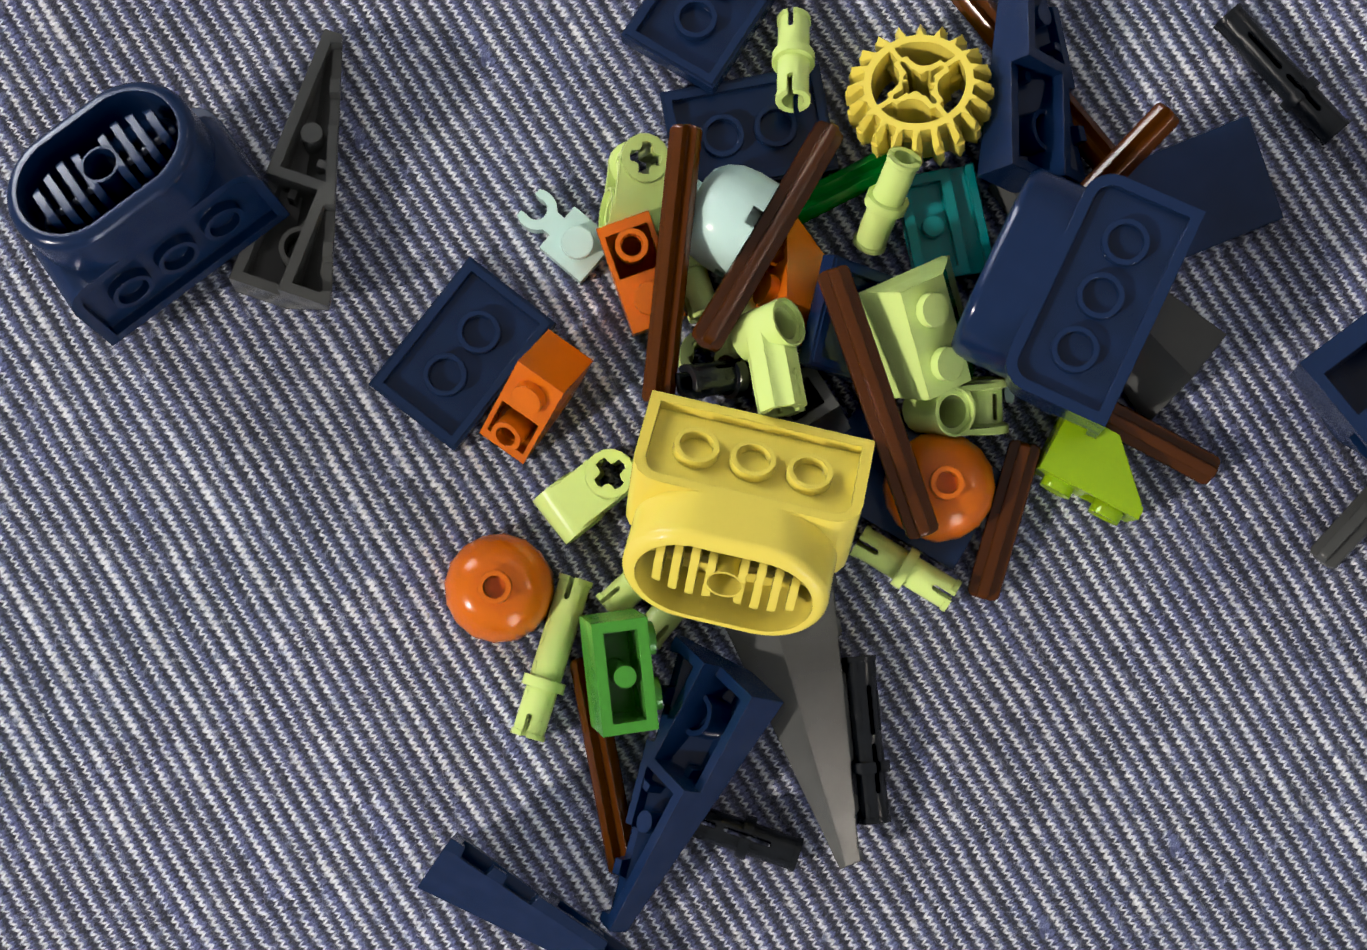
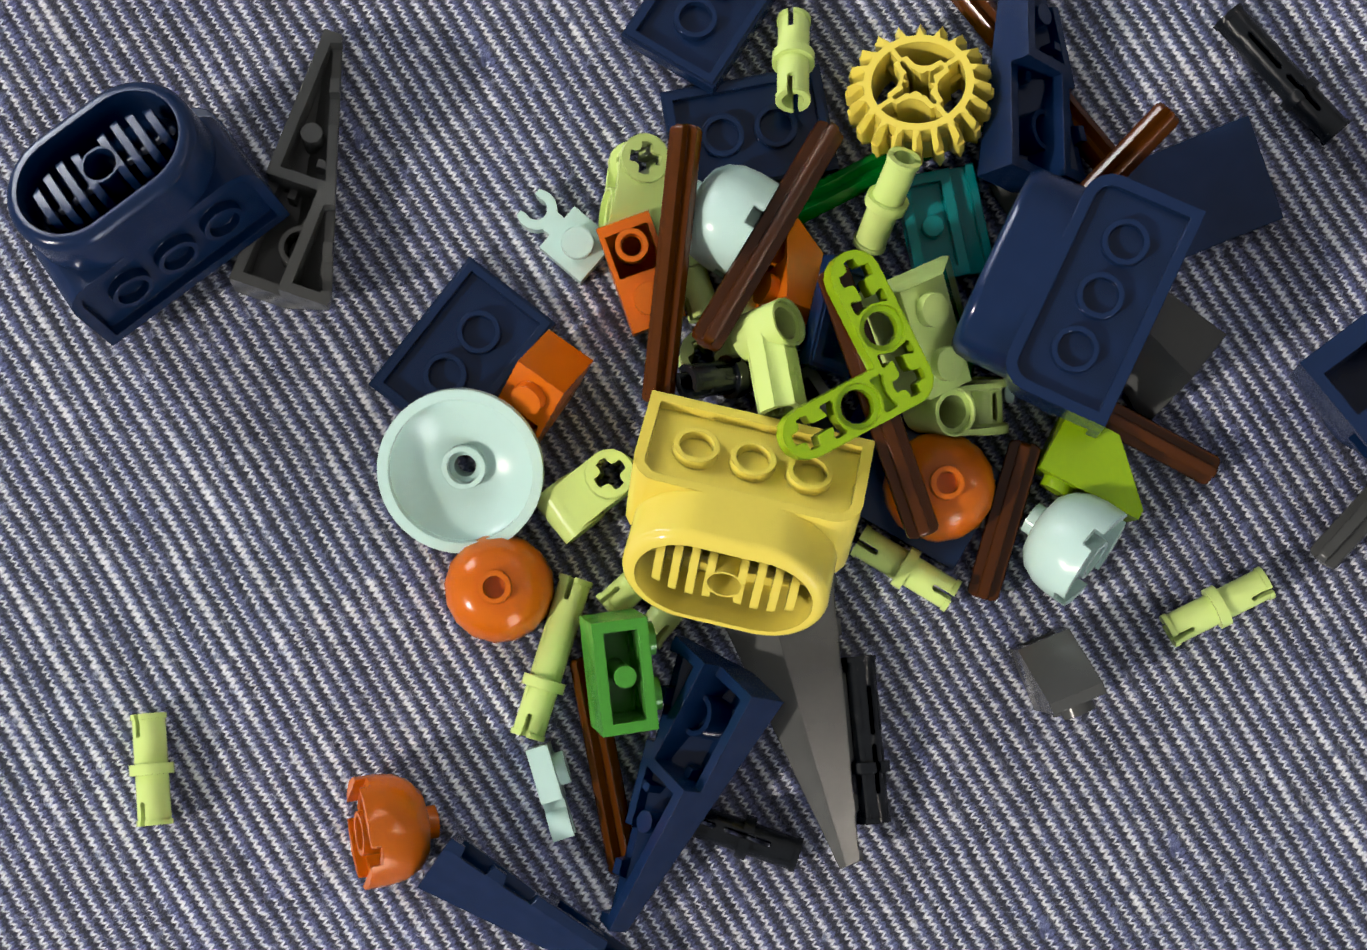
(151, 769): none -> yellowish green pin
(389, 829): none -> orange cylinder
(430, 491): none -> light aqua dish
(550, 775): none -> light aqua plate
(877, 380): none -> lime beam
(1057, 674): none -> dark grey slope
(1069, 542): none -> light aqua cylinder
(1217, 606): none -> yellowish green pin

